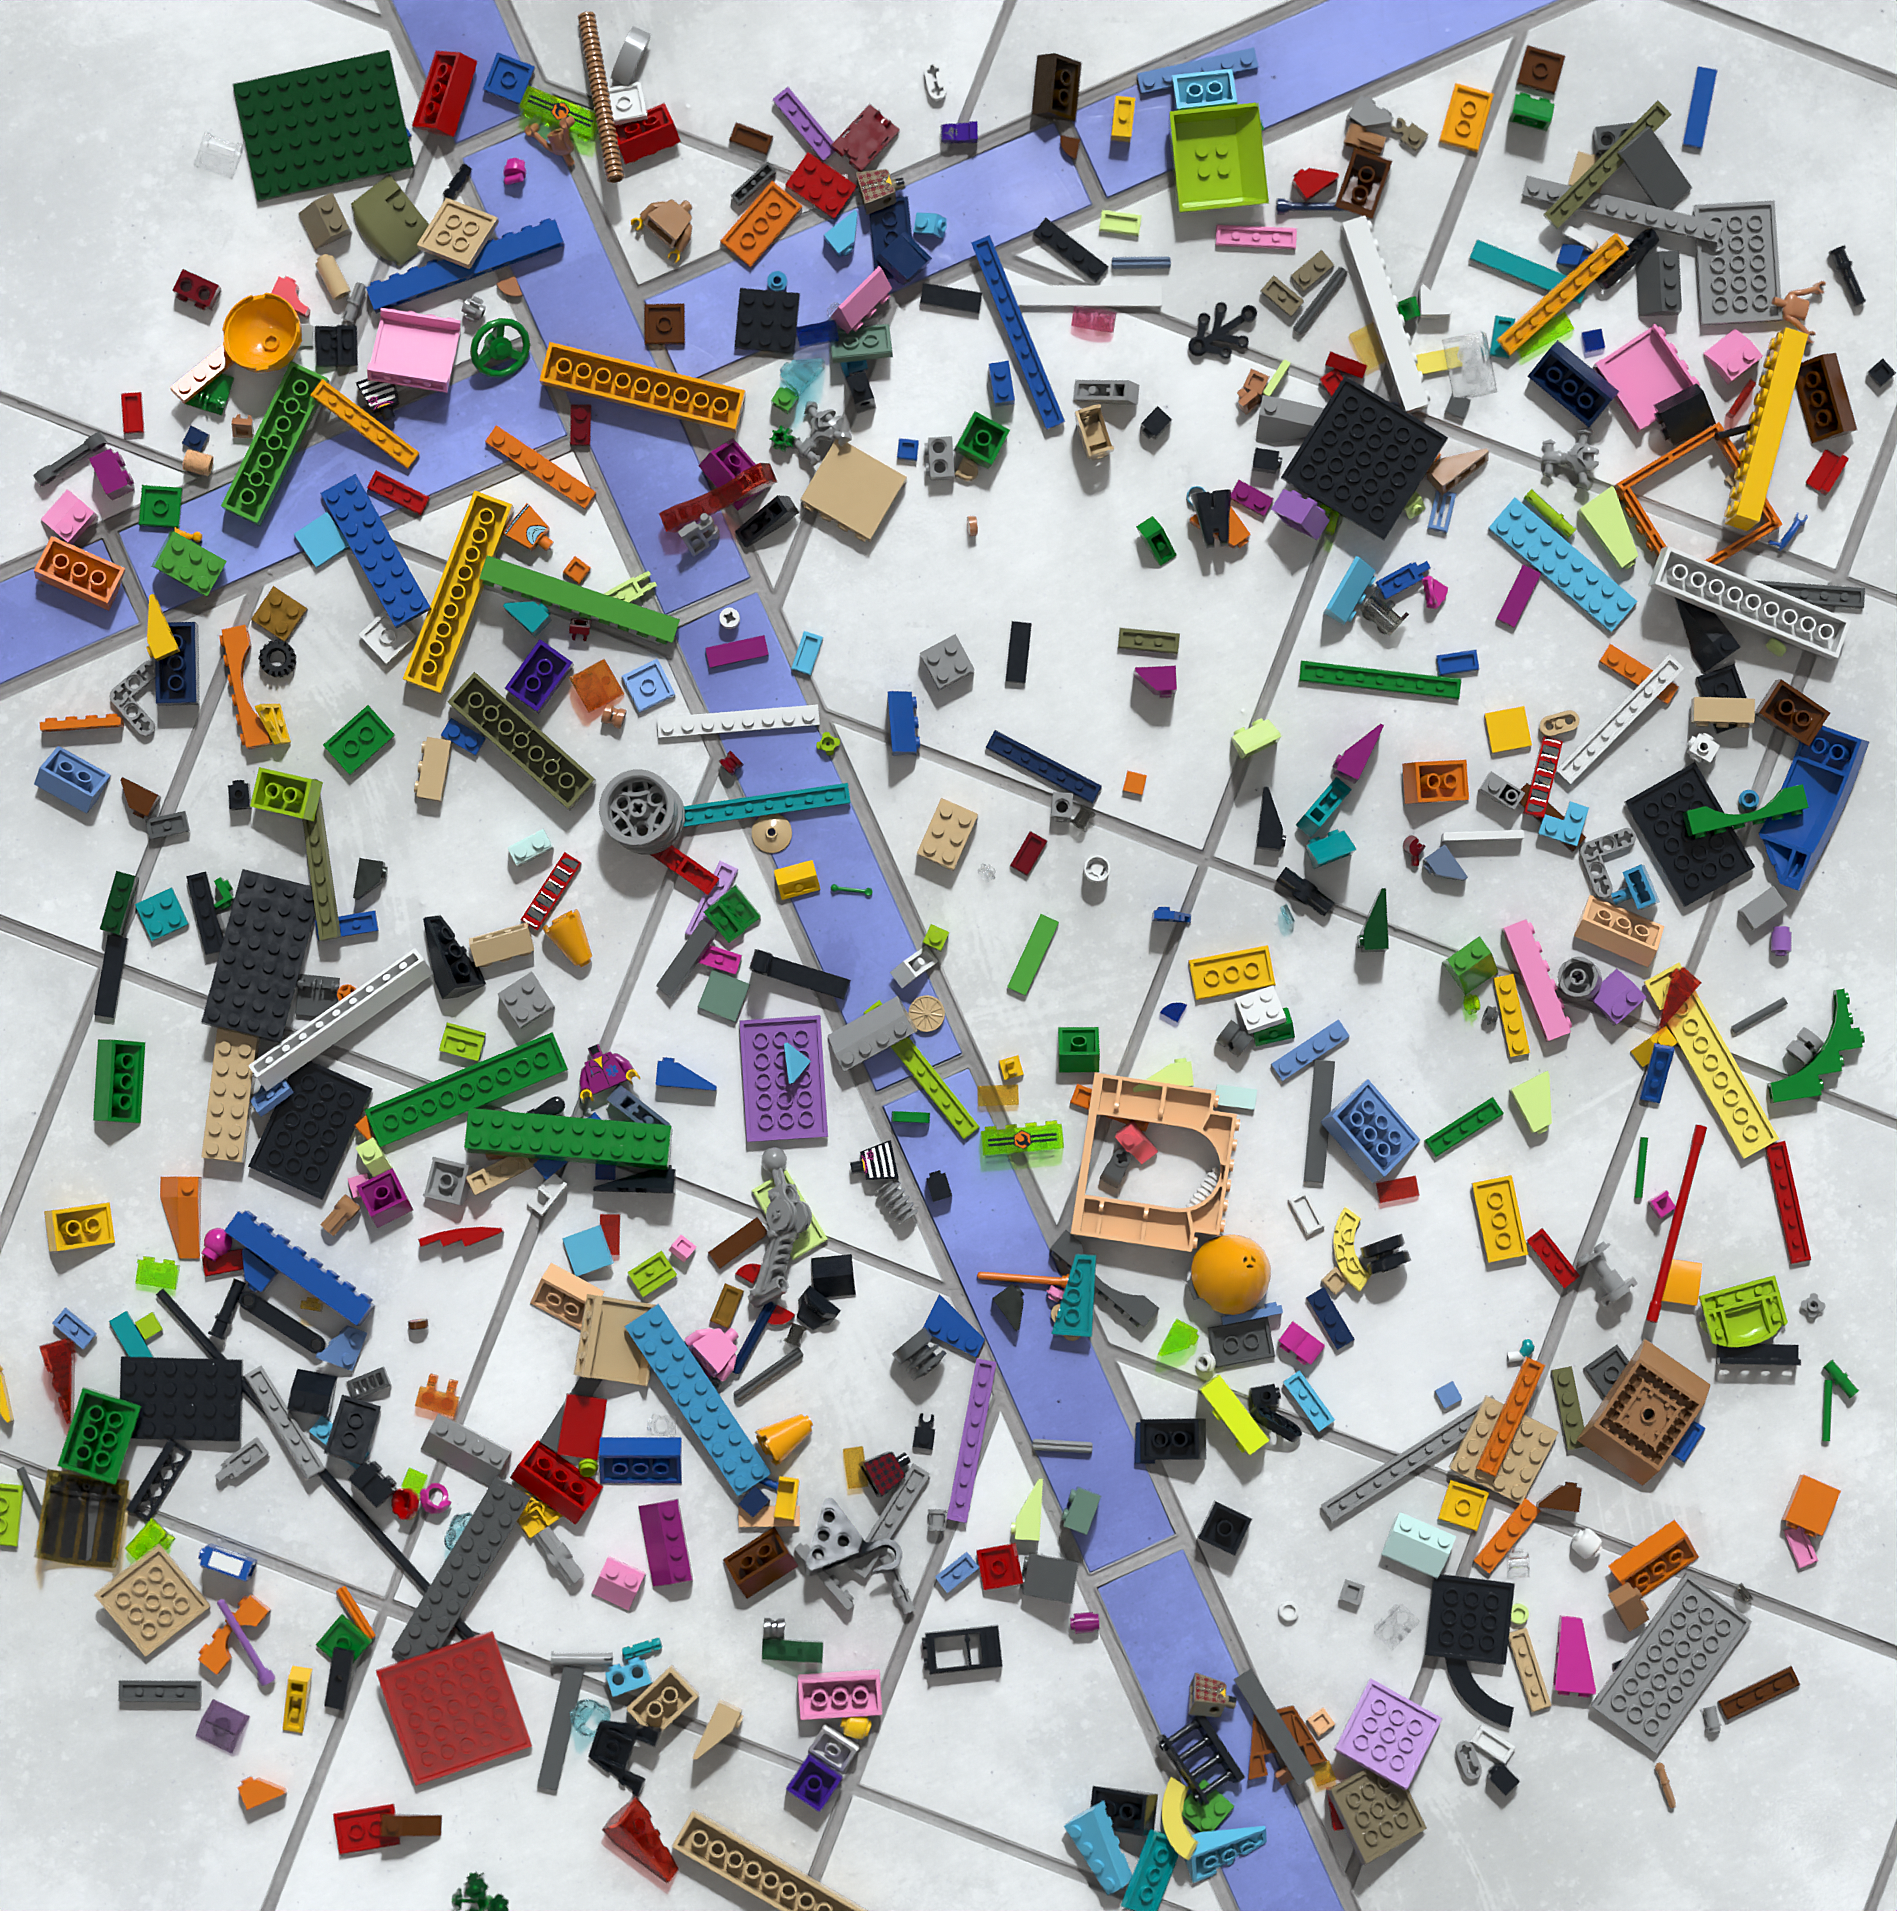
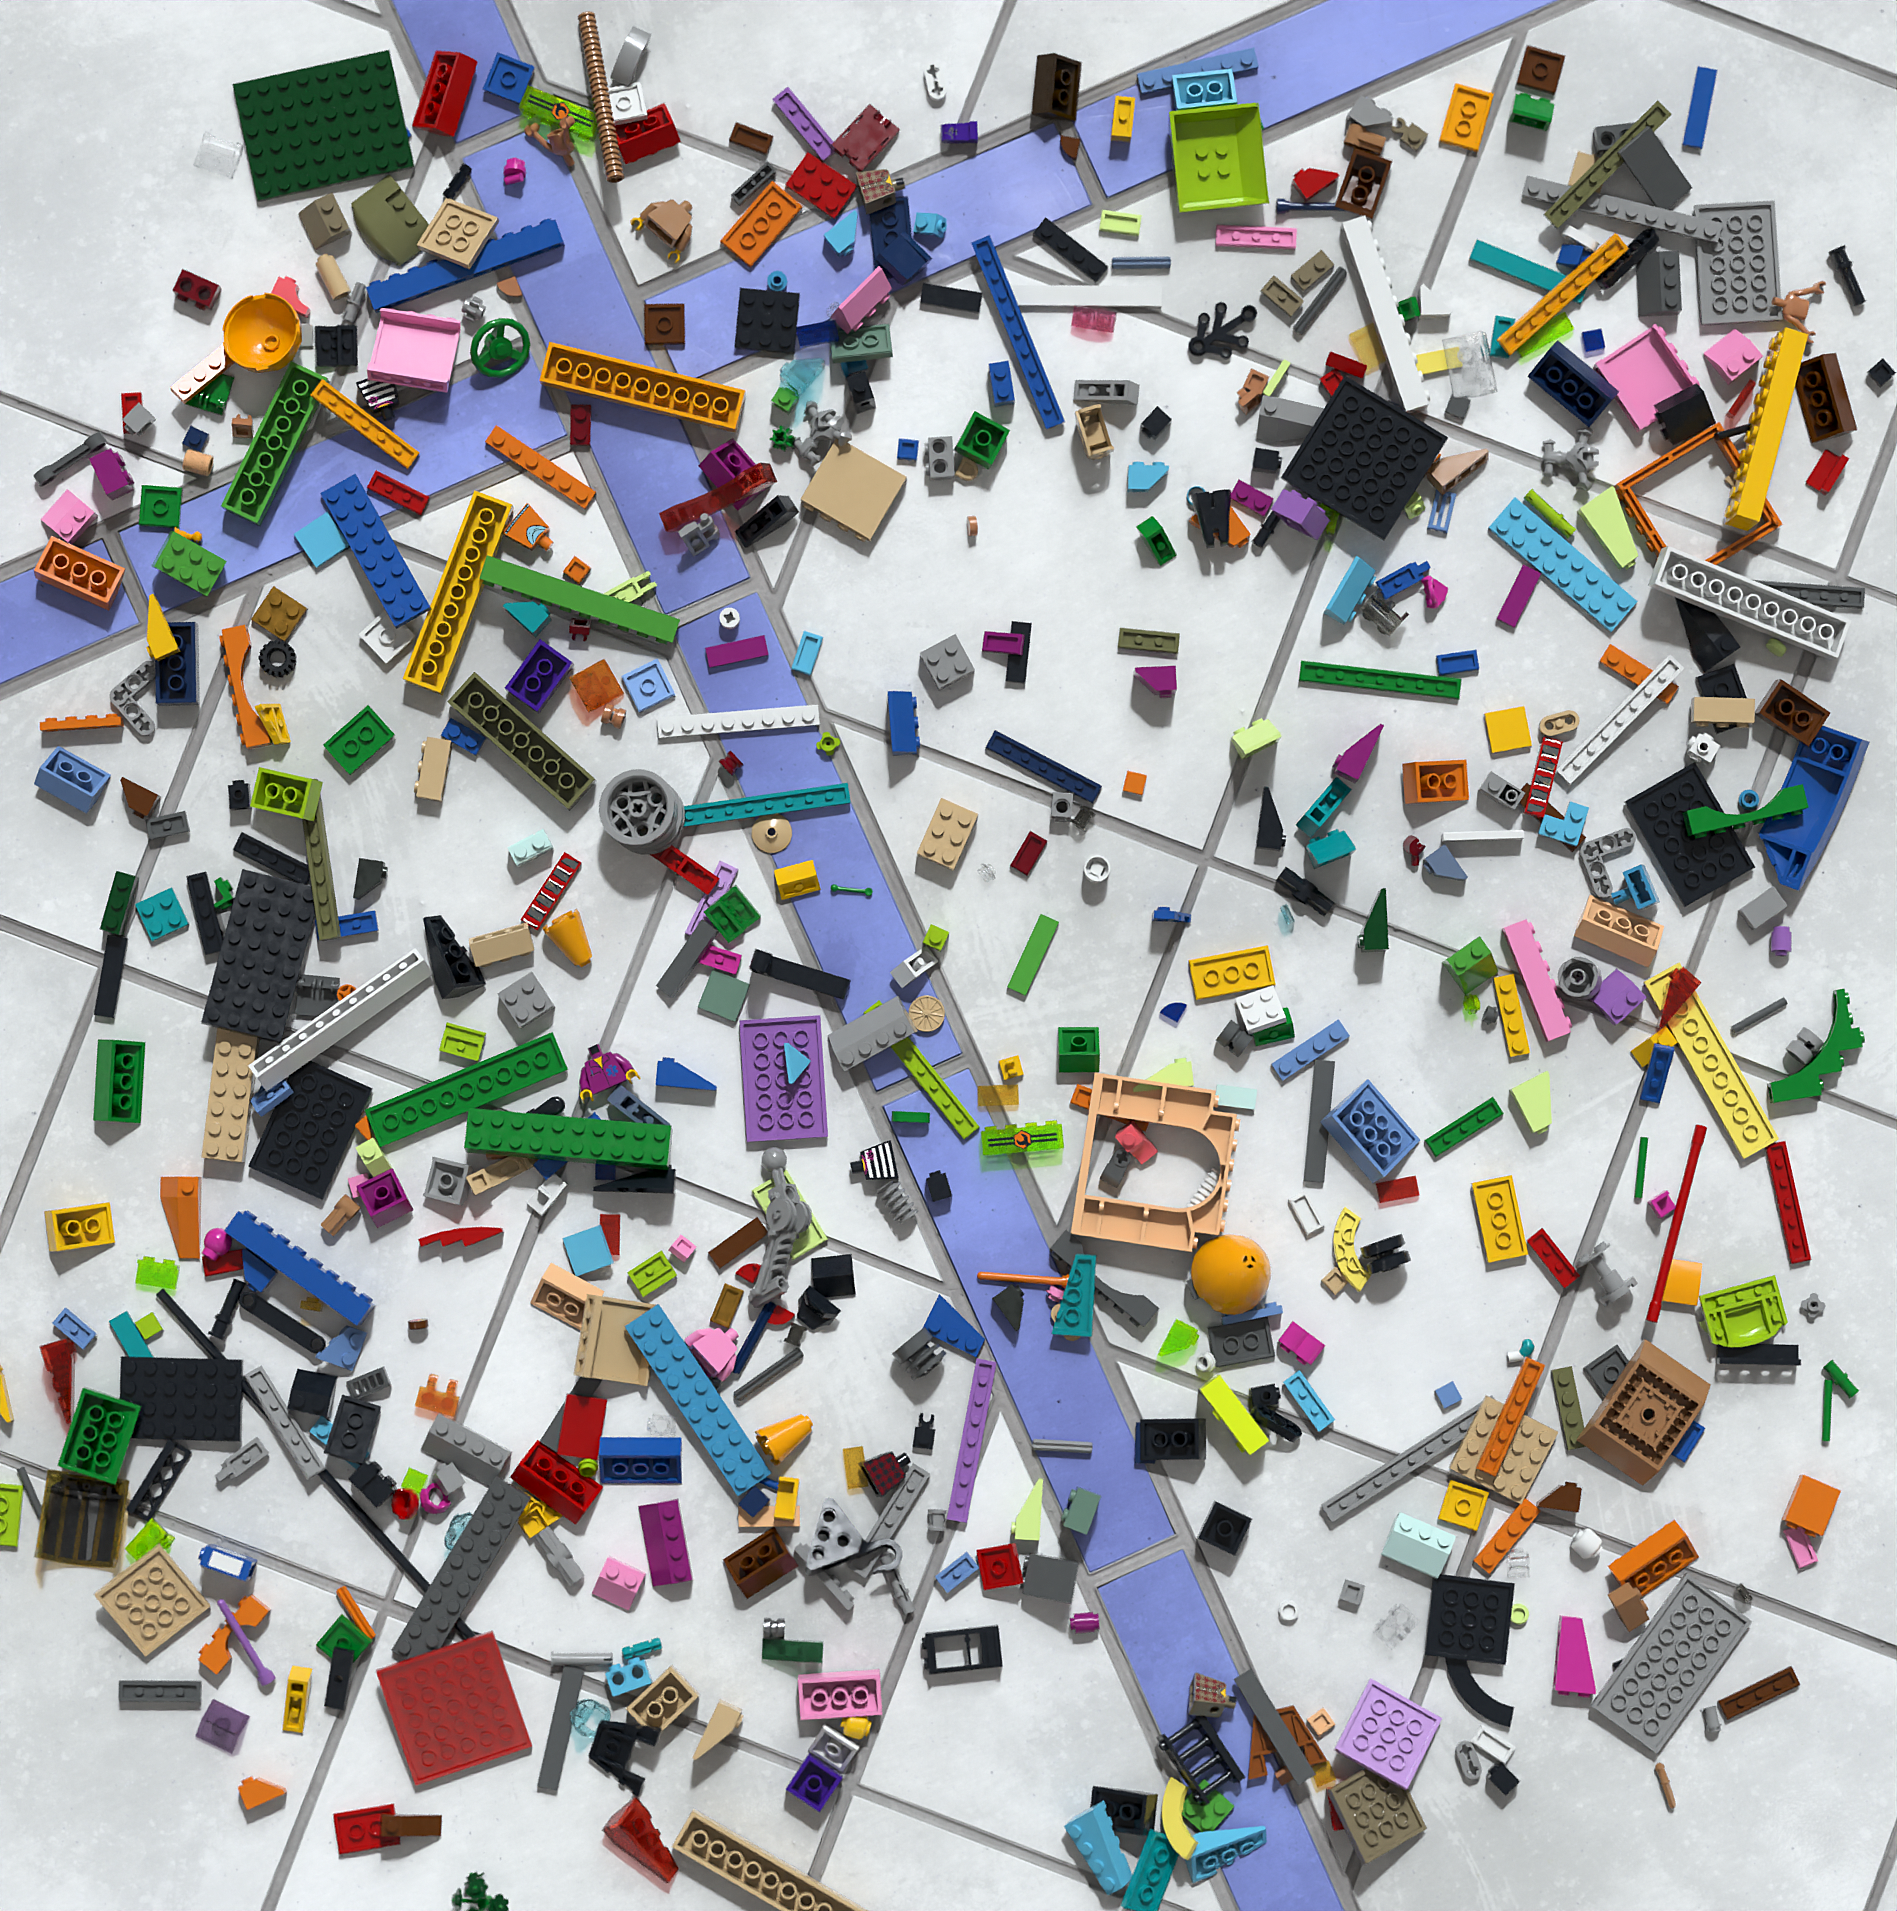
(138, 420): none -> light grey brick
(272, 858): none -> black tile
(448, 1478): none -> light grey brick
(1003, 643): none -> magenta tile
(1144, 477): none -> medium azure slope
(1266, 530): none -> black axle
(1330, 1318): dark blue plate -> none
(1529, 1669): tan tile -> none
(1790, 533): blue piece -> none

